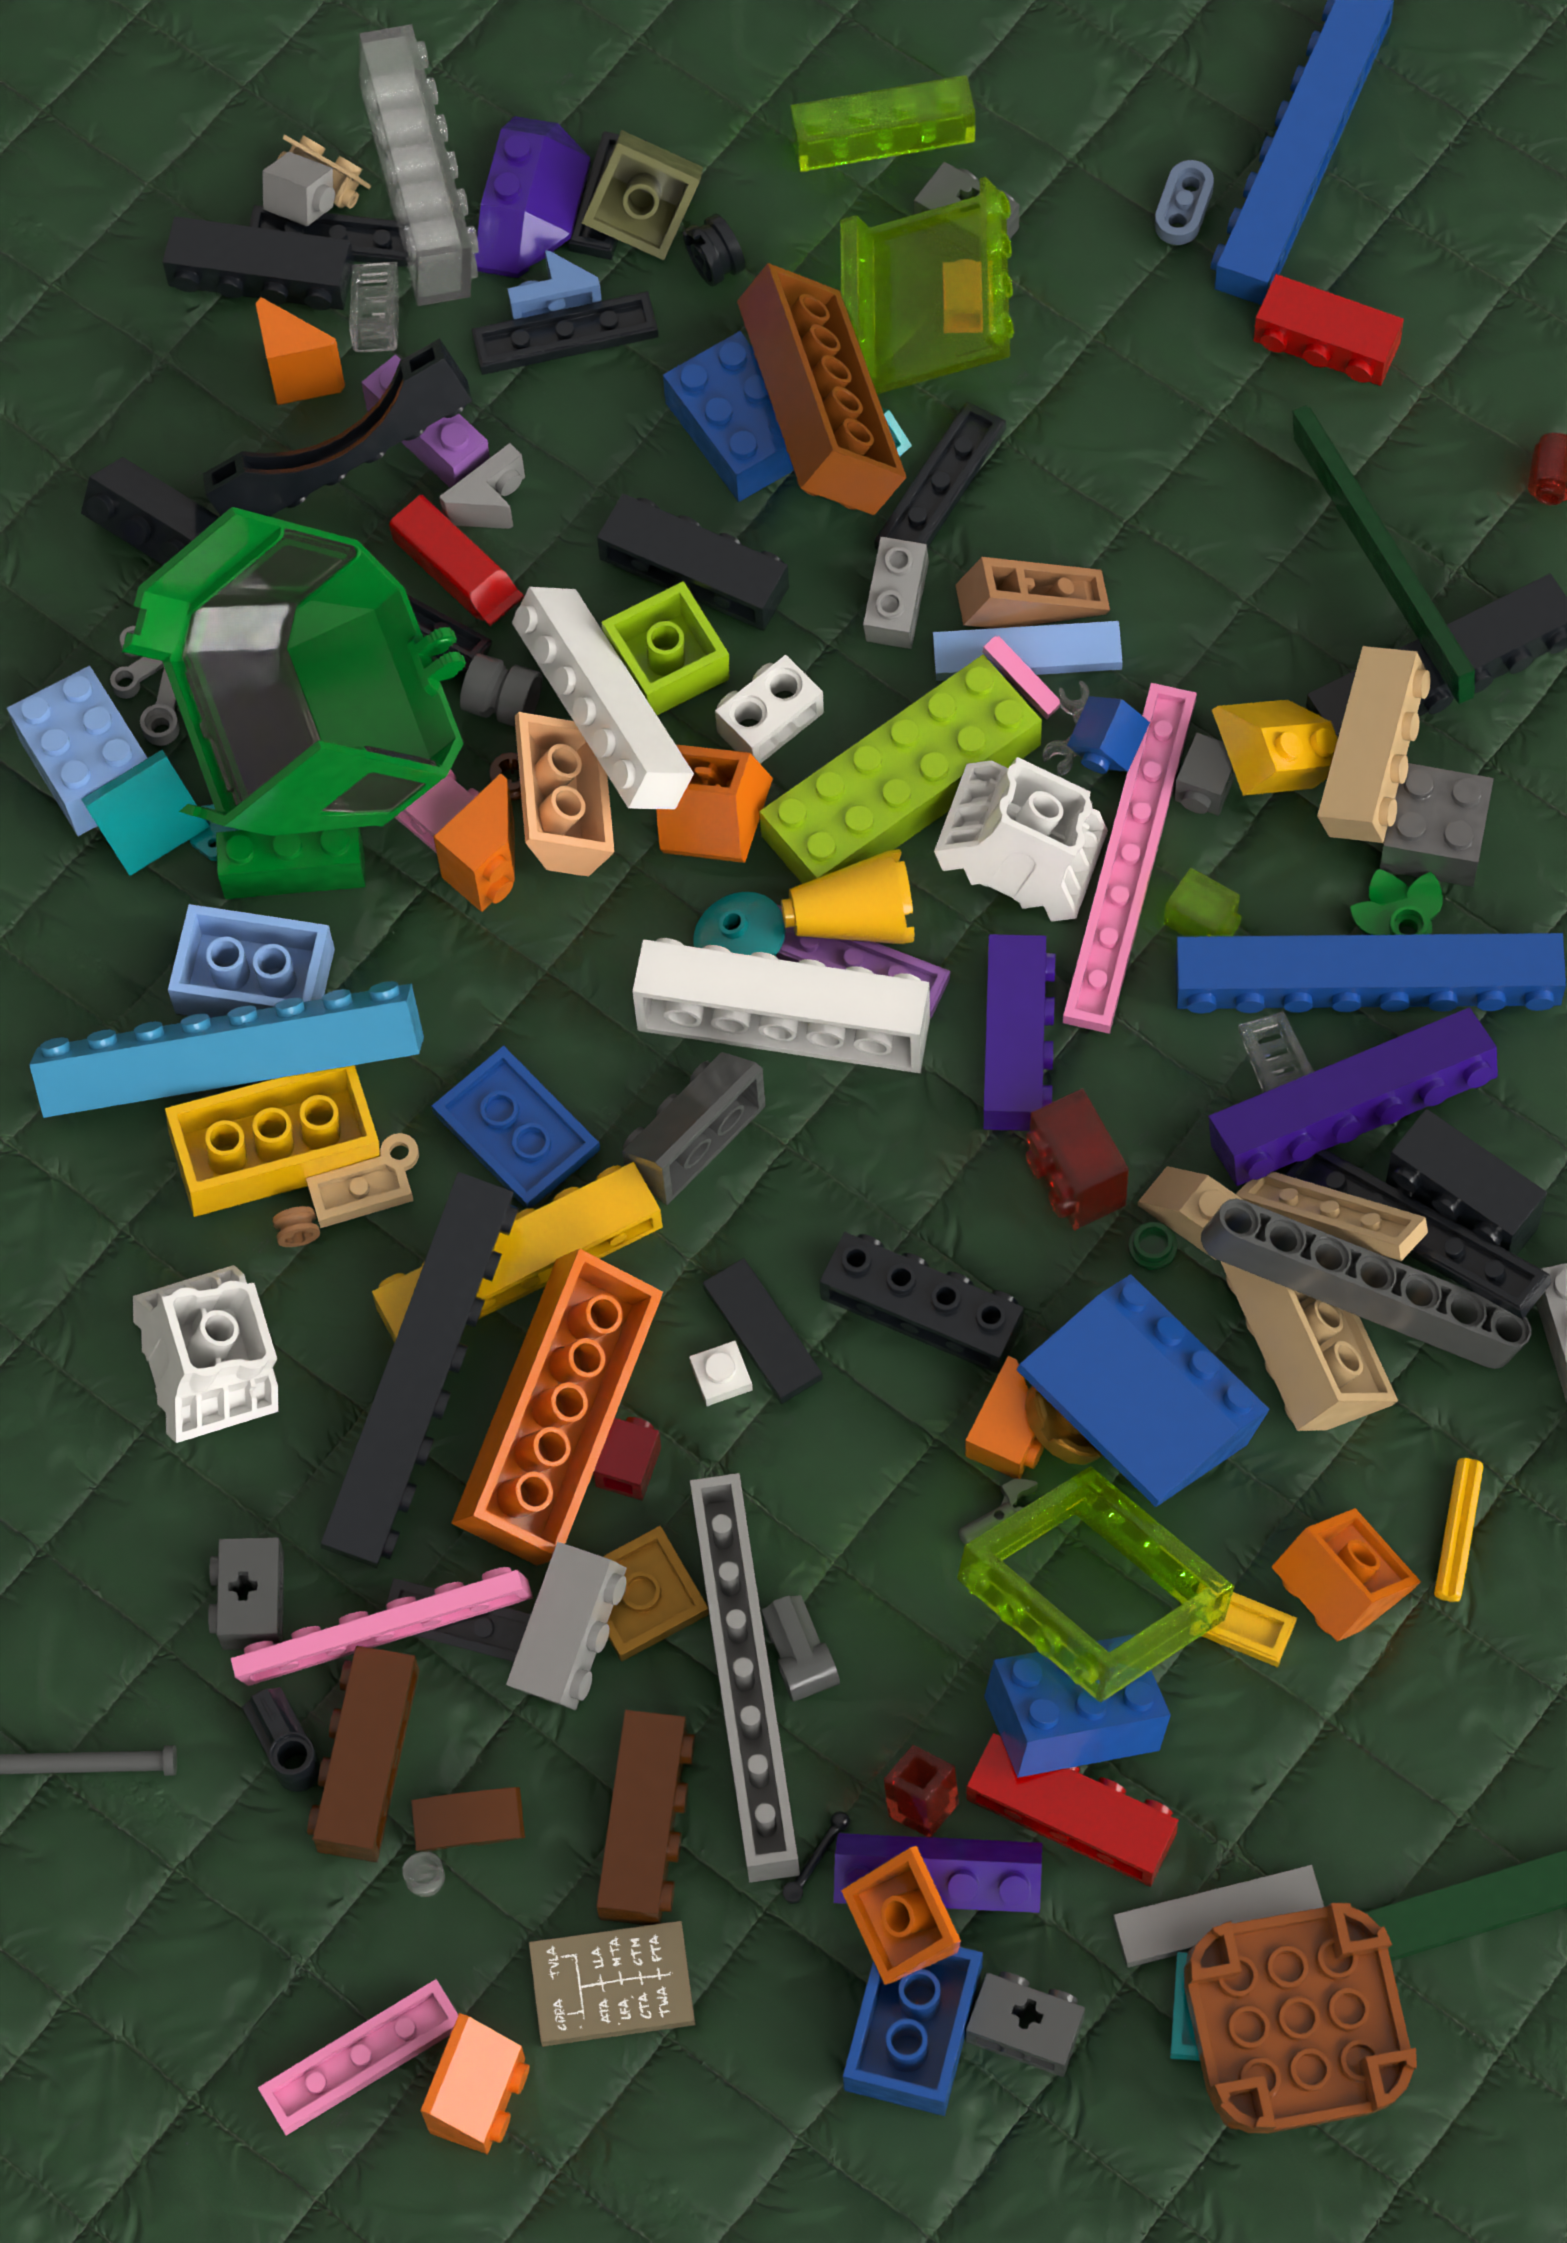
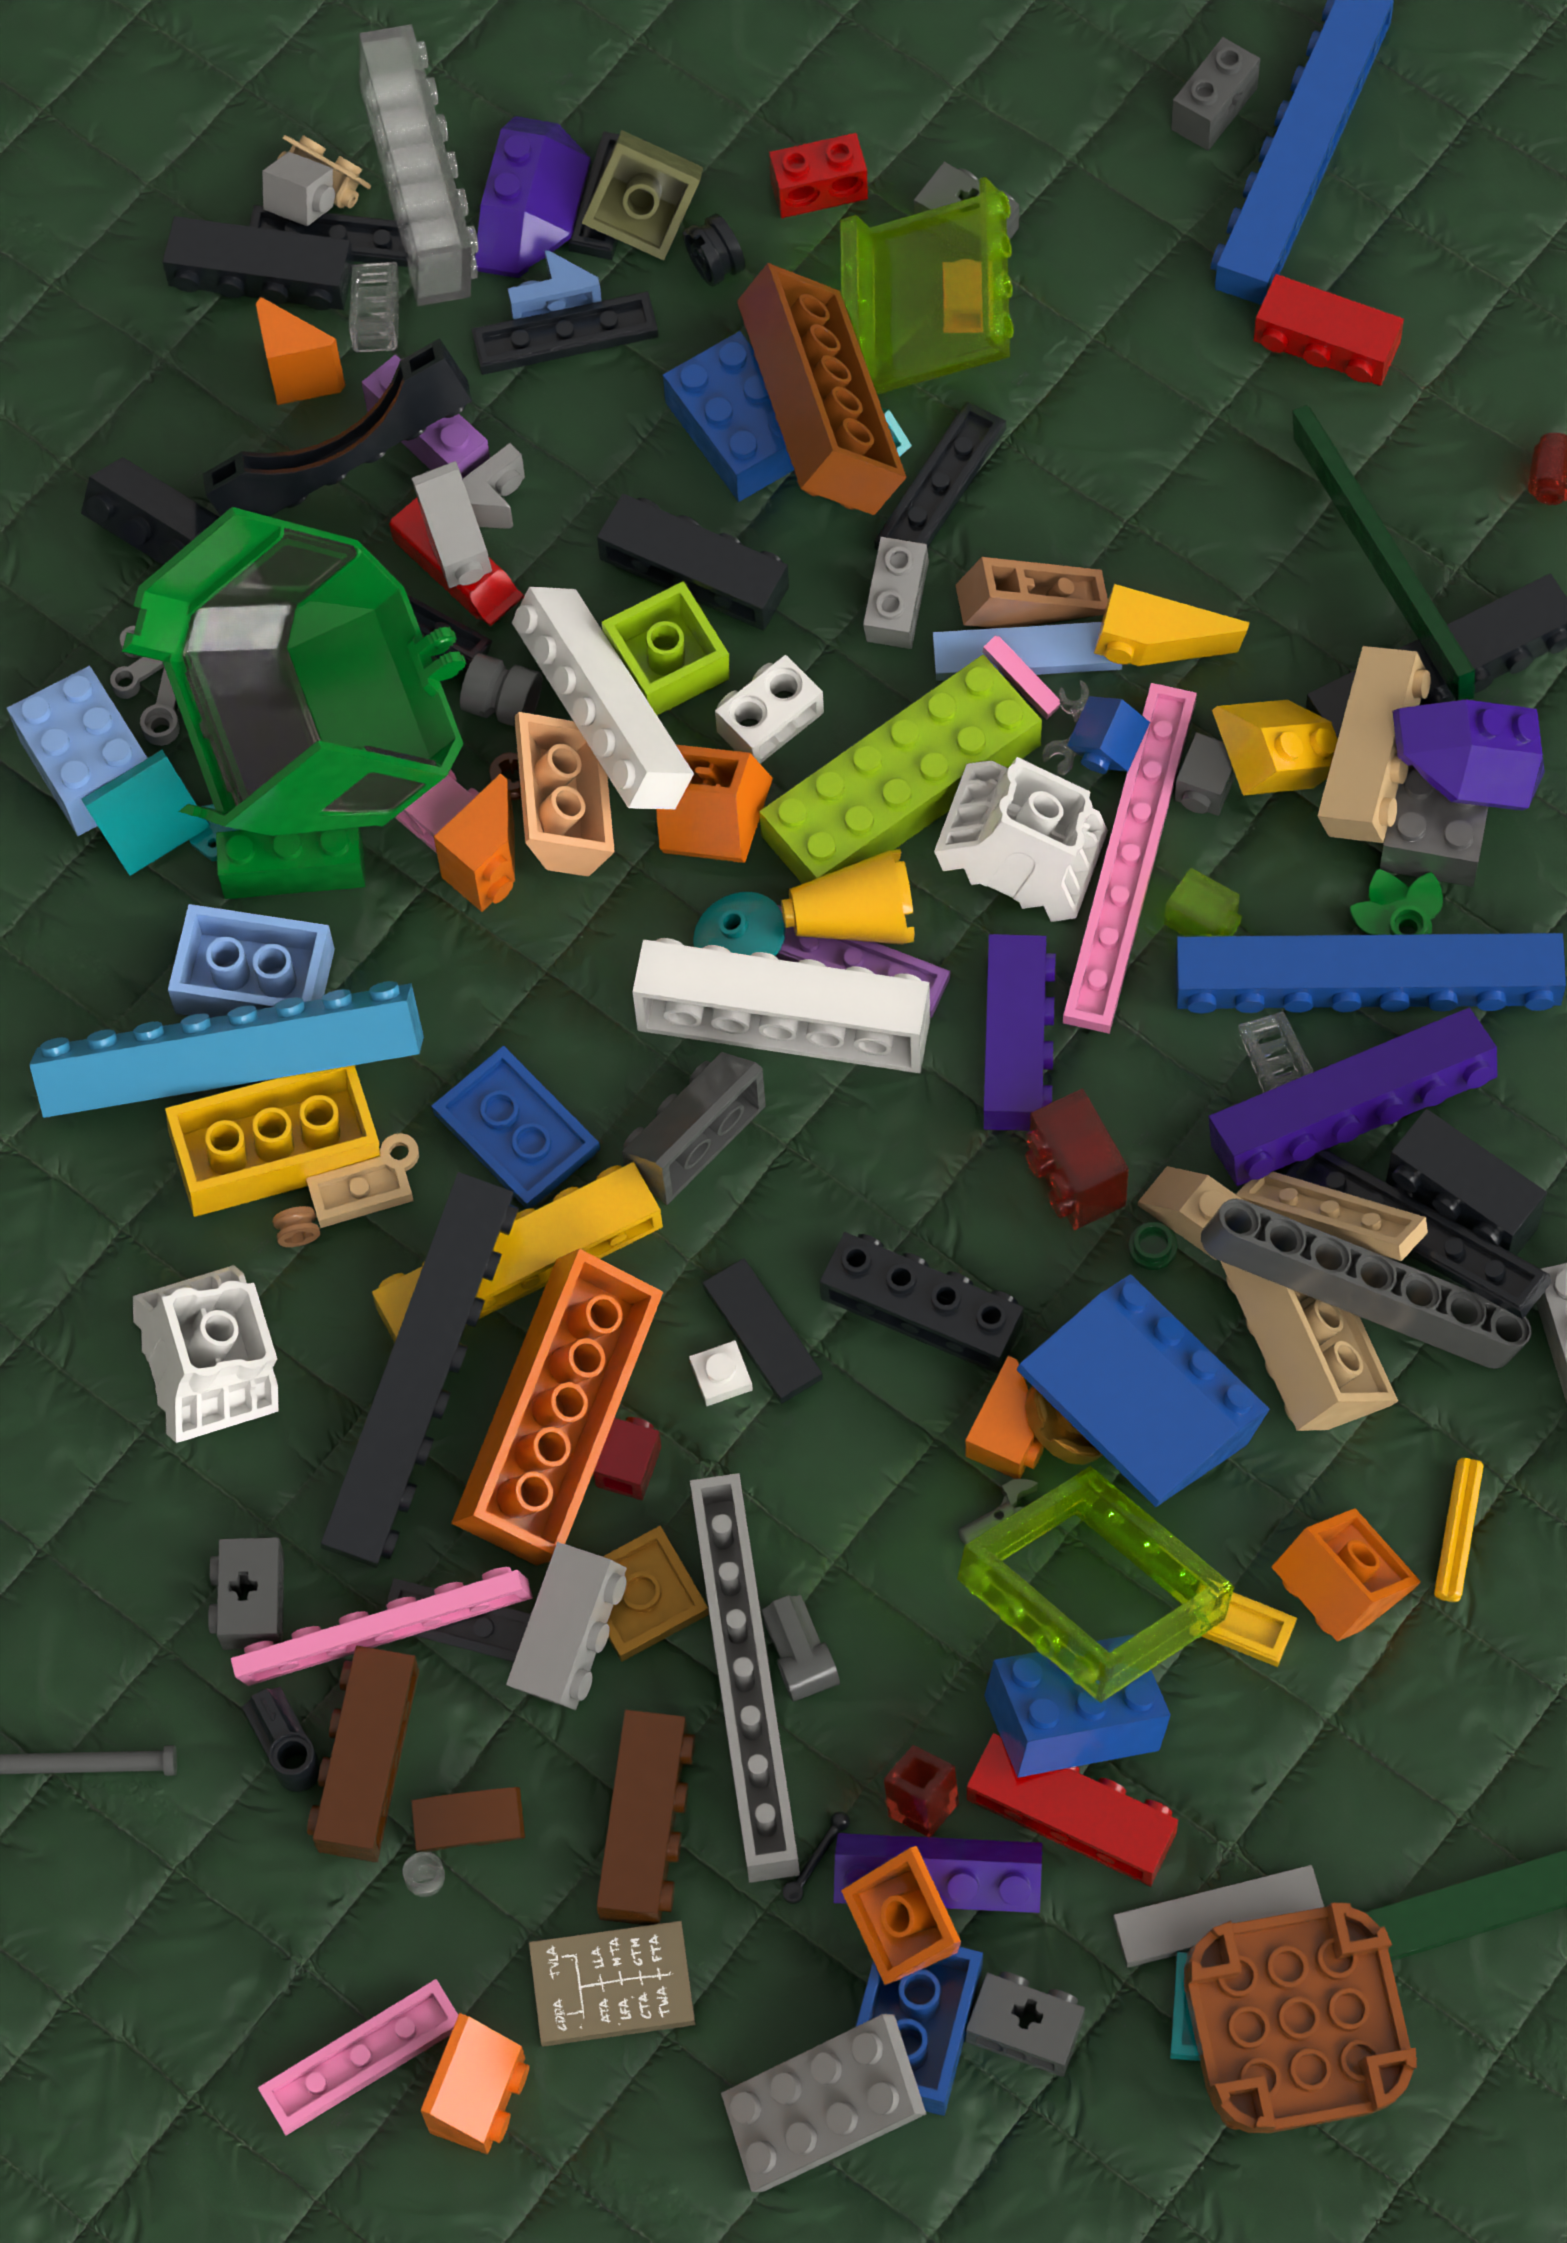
(452, 525): none -> light grey slope
(818, 175): none -> red brick
(823, 2103): none -> light grey plate
(883, 123): clear neon green brick -> none
(1158, 630): none -> yellow slope
(1182, 205): sand blue plate -> none
(1215, 93): none -> dark grey brick
(1474, 750): none -> dark purple wedge

